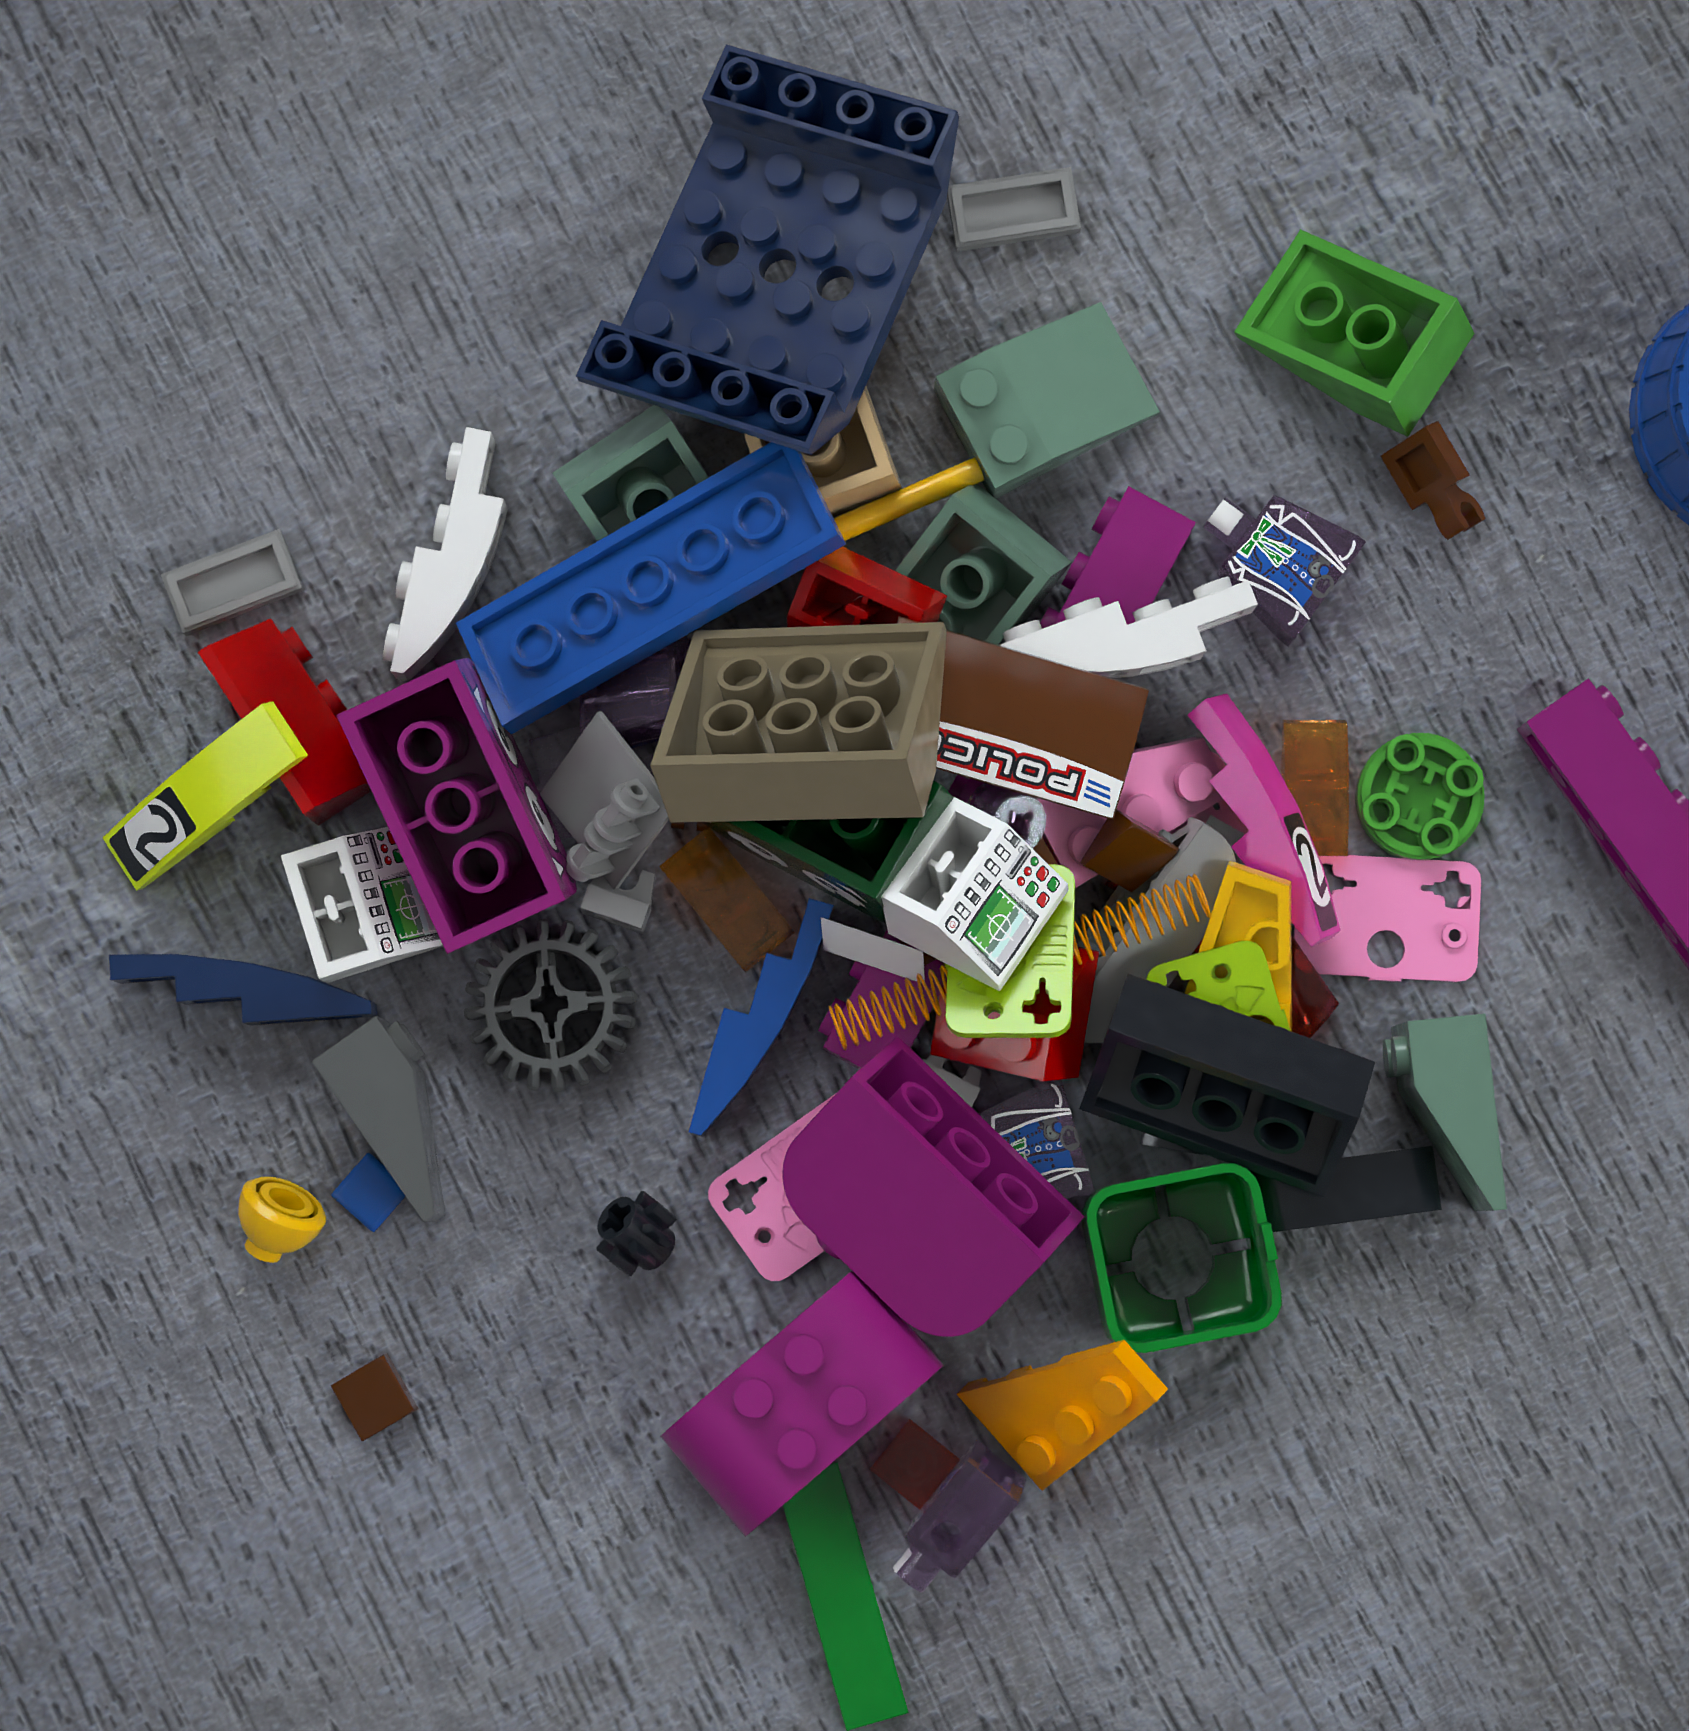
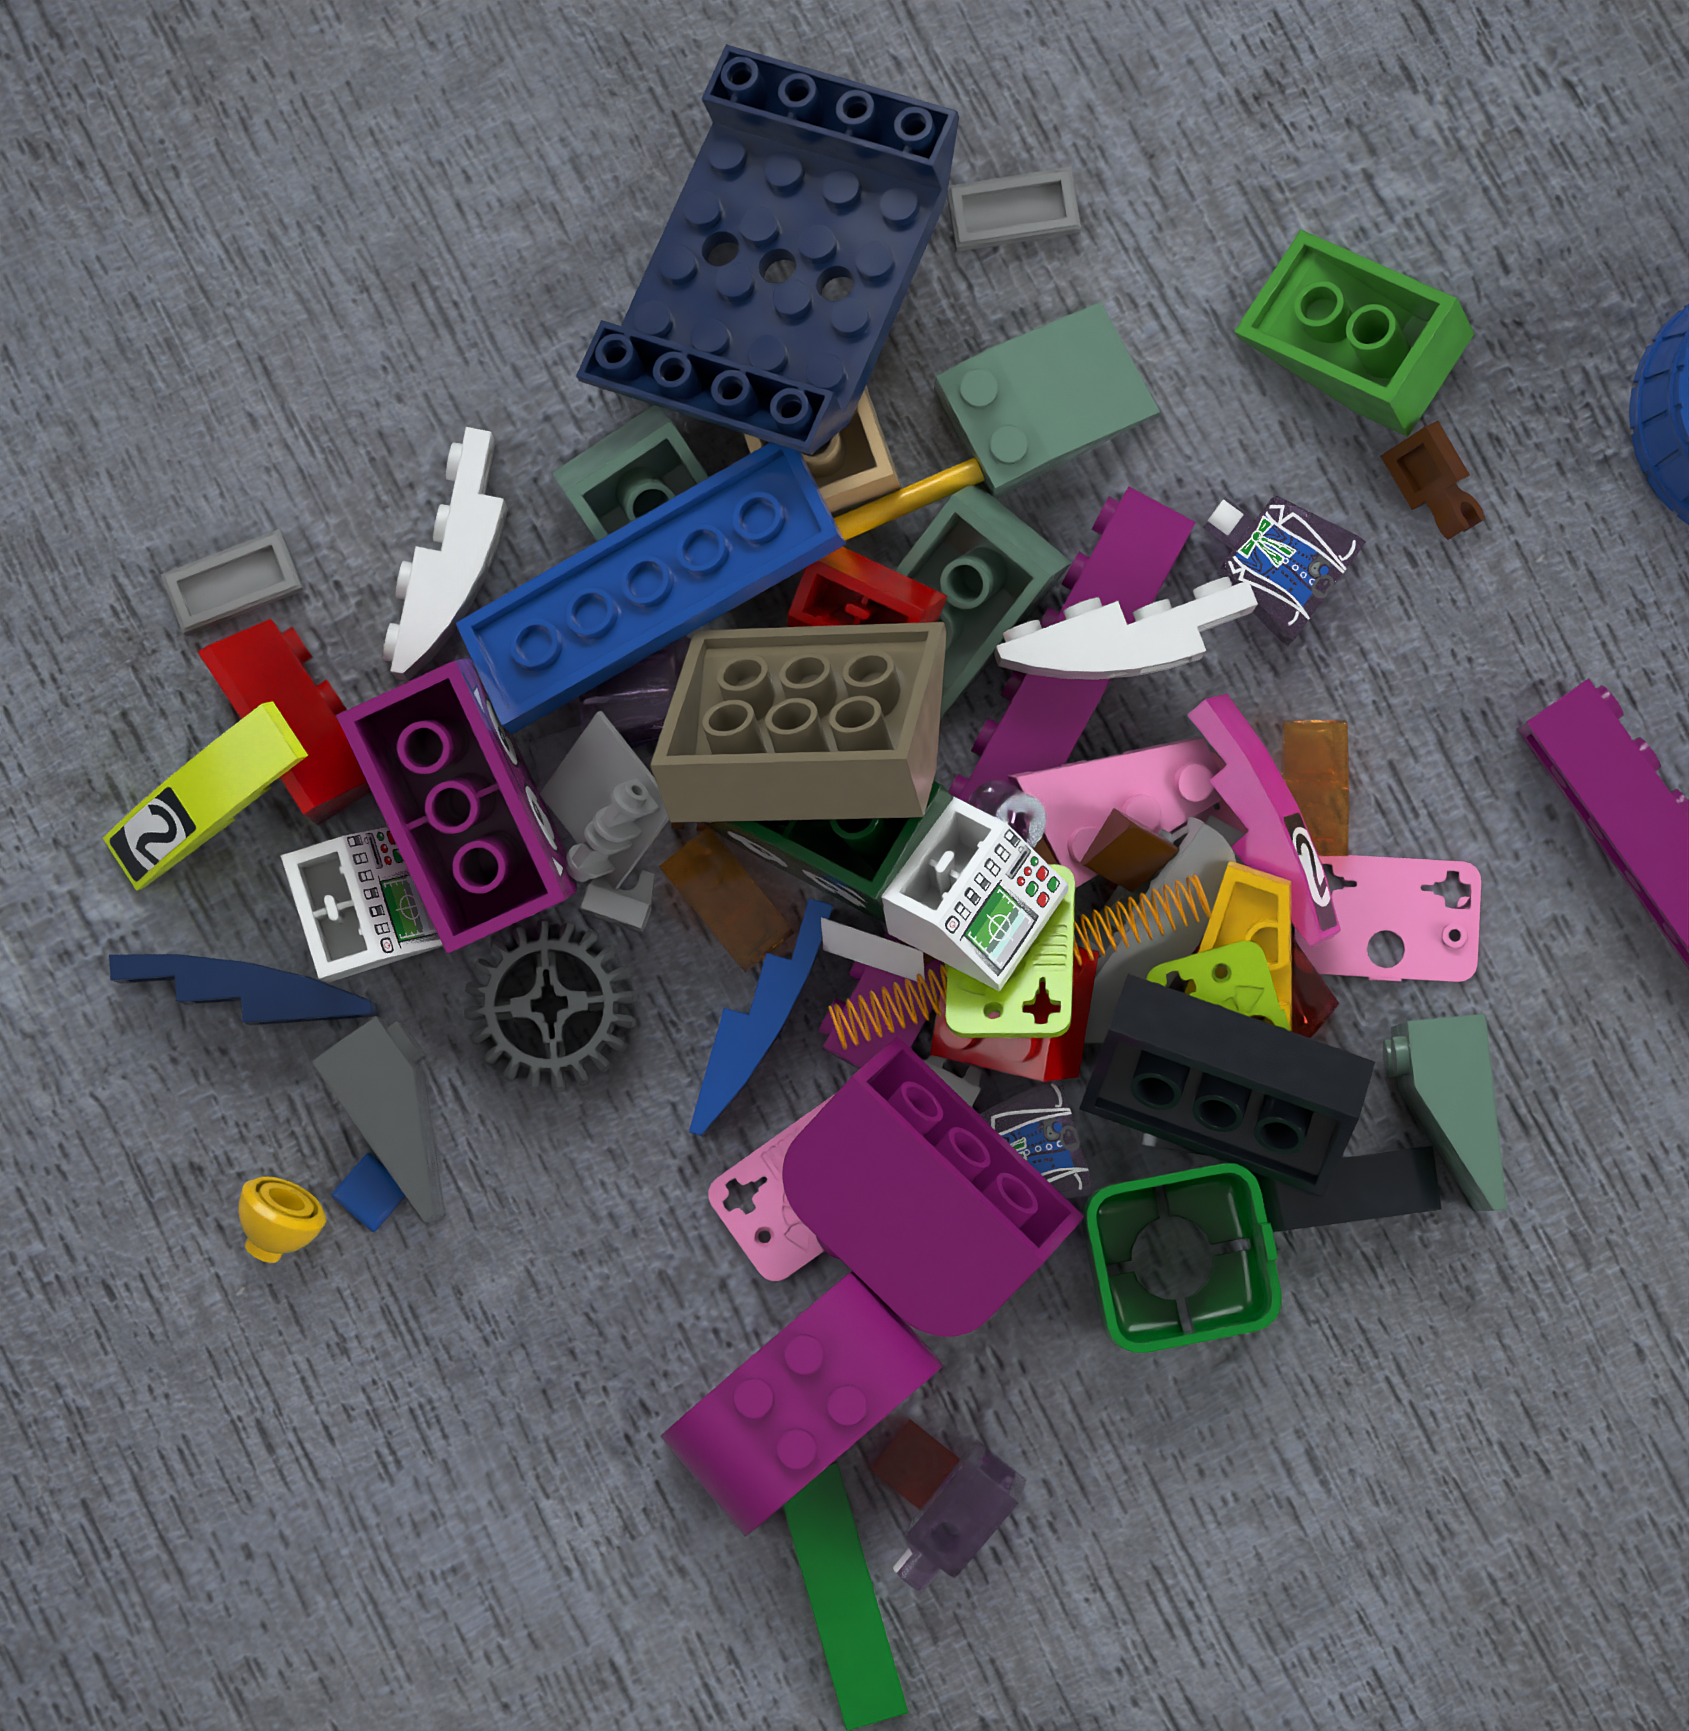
(374, 1397): reddish brown slope -> none
(636, 1233): black gear -> none
(1036, 725): reddish brown slope -> none
(1064, 1409): light orange wing -> none
(1420, 796): bright green tile -> none

